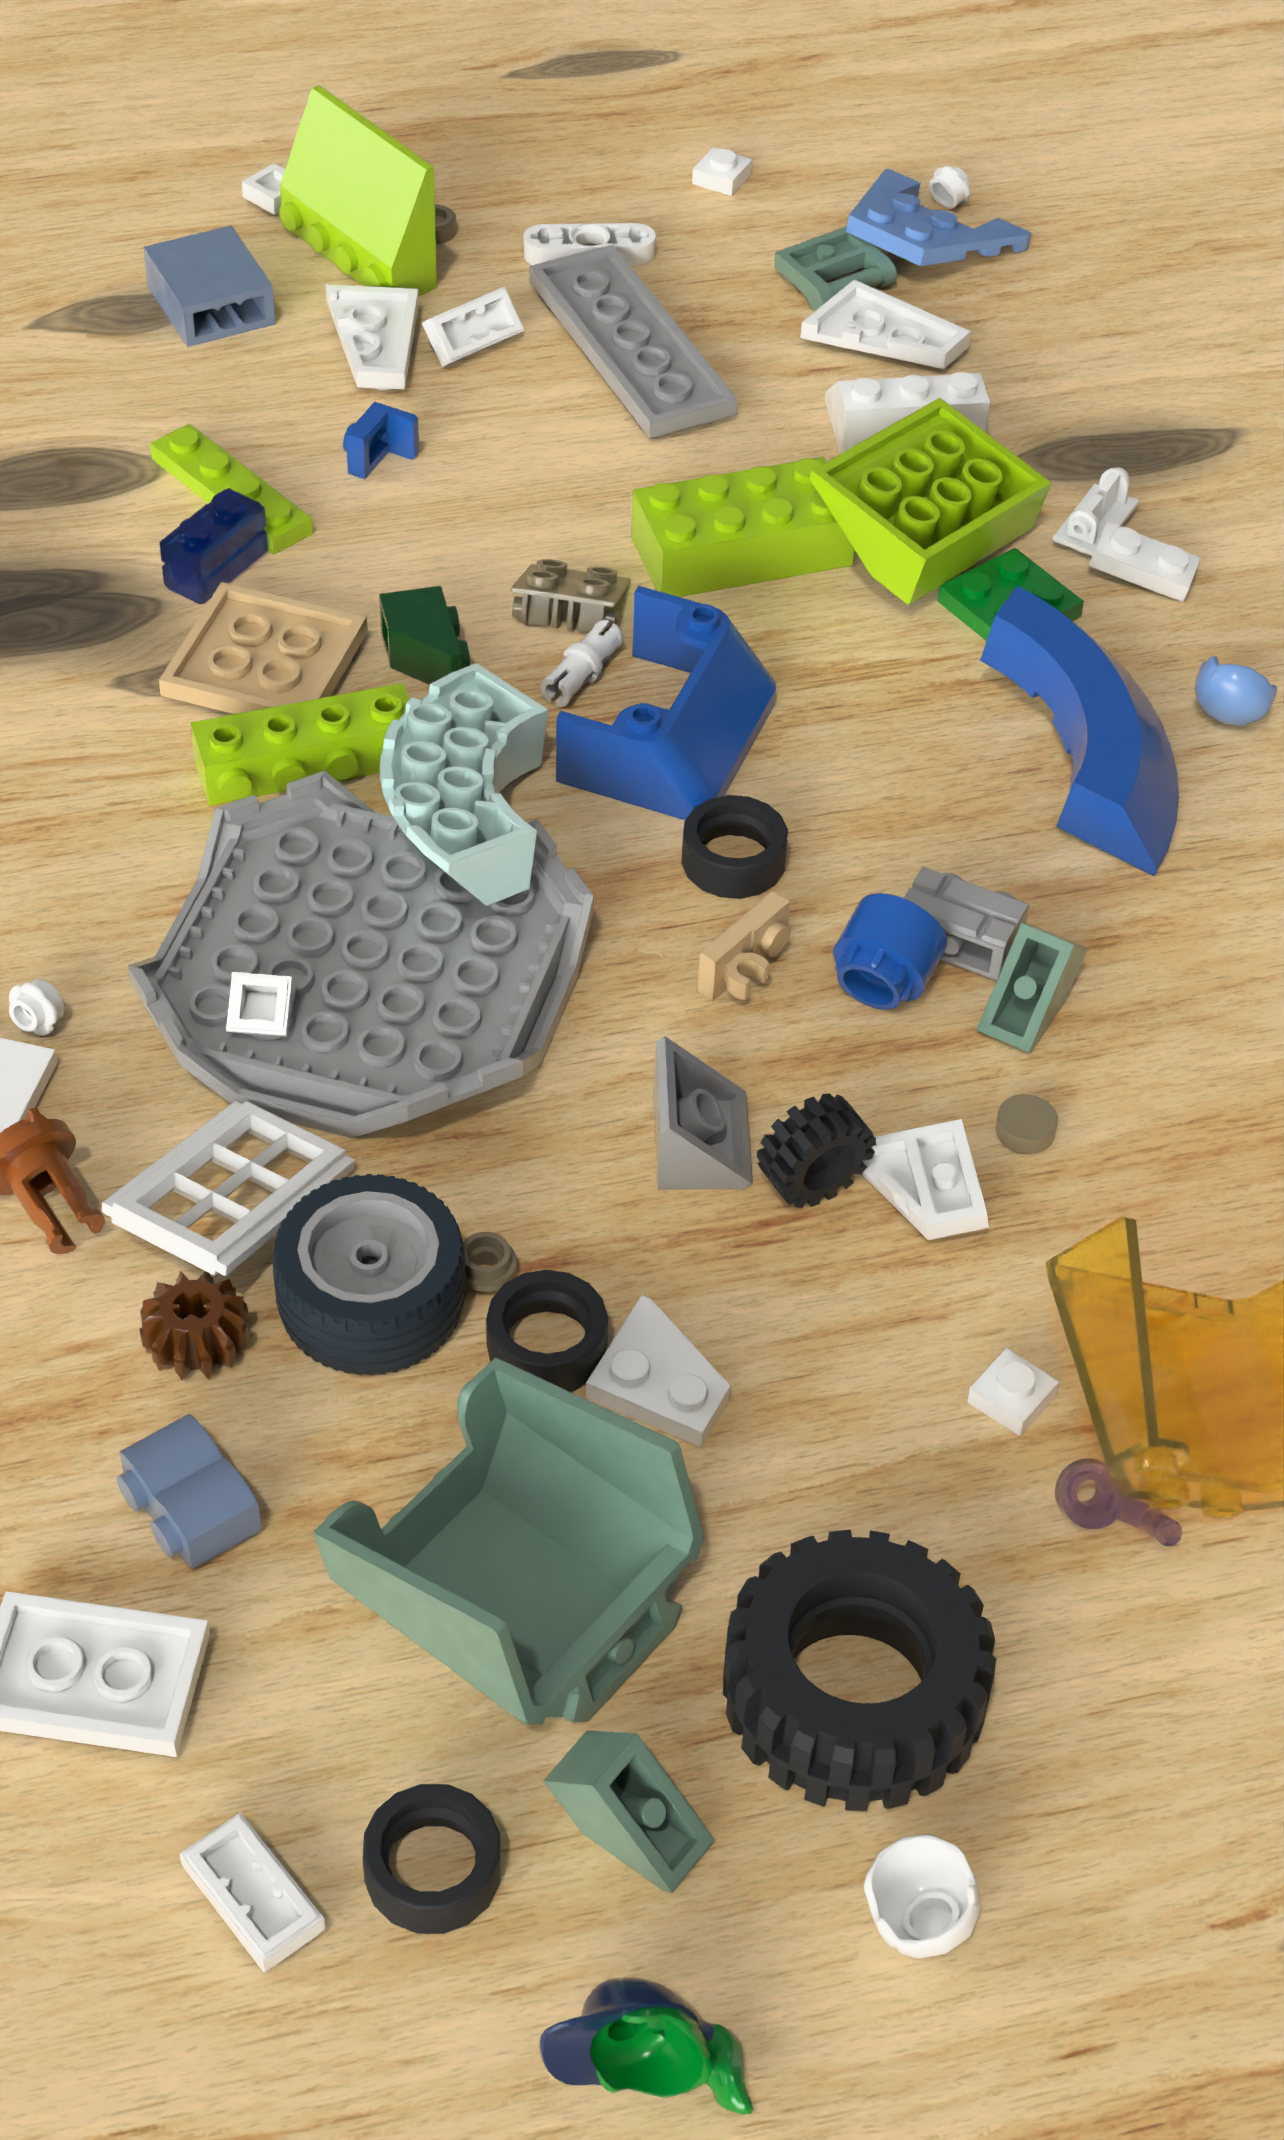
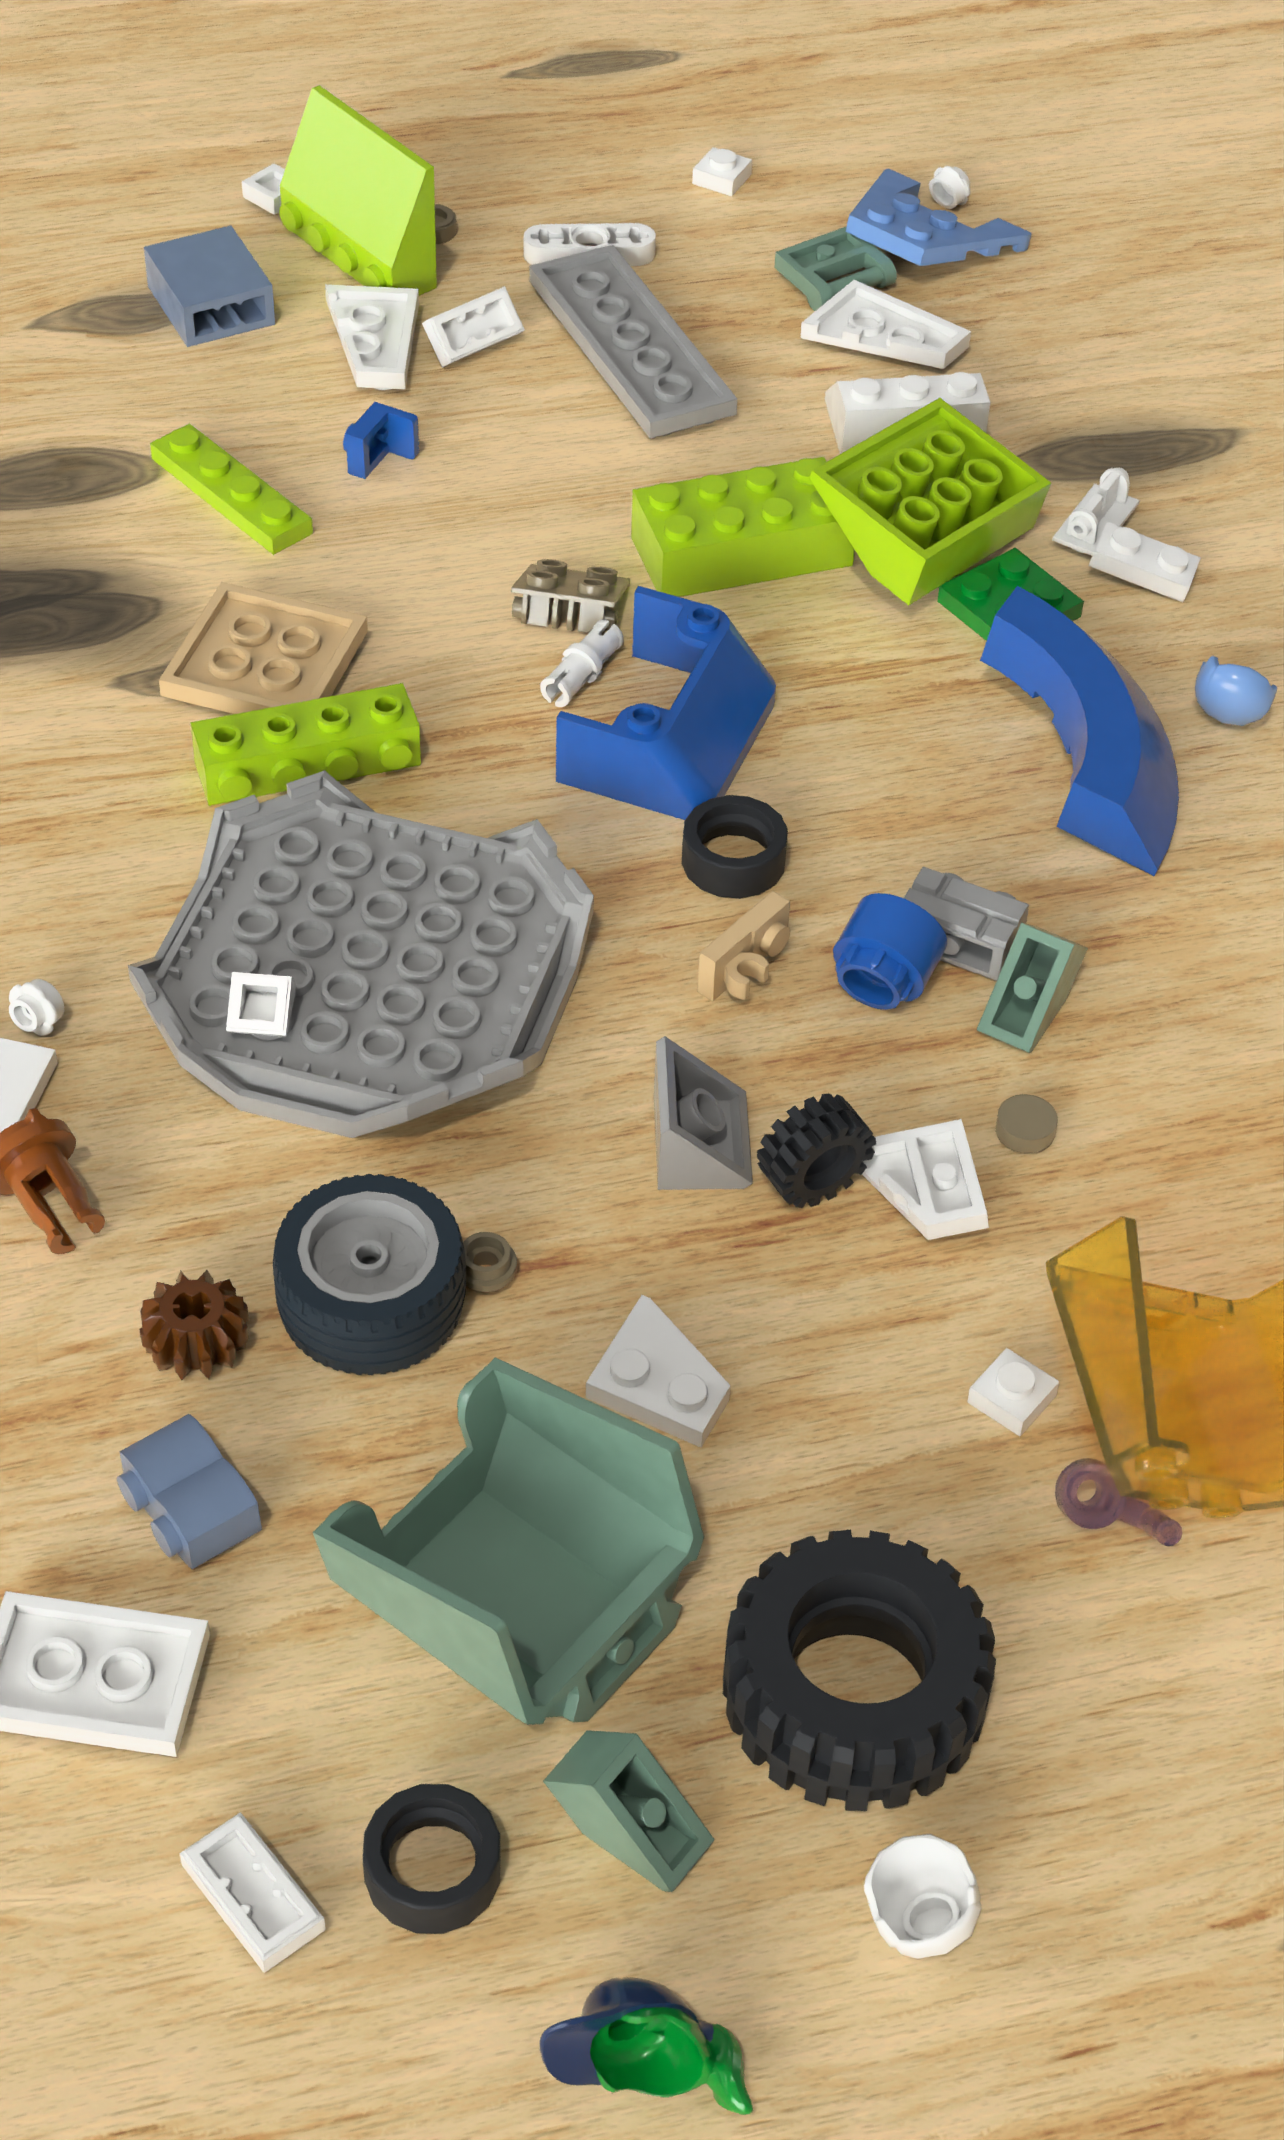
(214, 545): clear blue brick -> none
(252, 1228): white piece -> none
(422, 634): dark green slope -> none
(446, 777): light aqua brick -> none
(552, 1293): black tyre -> none

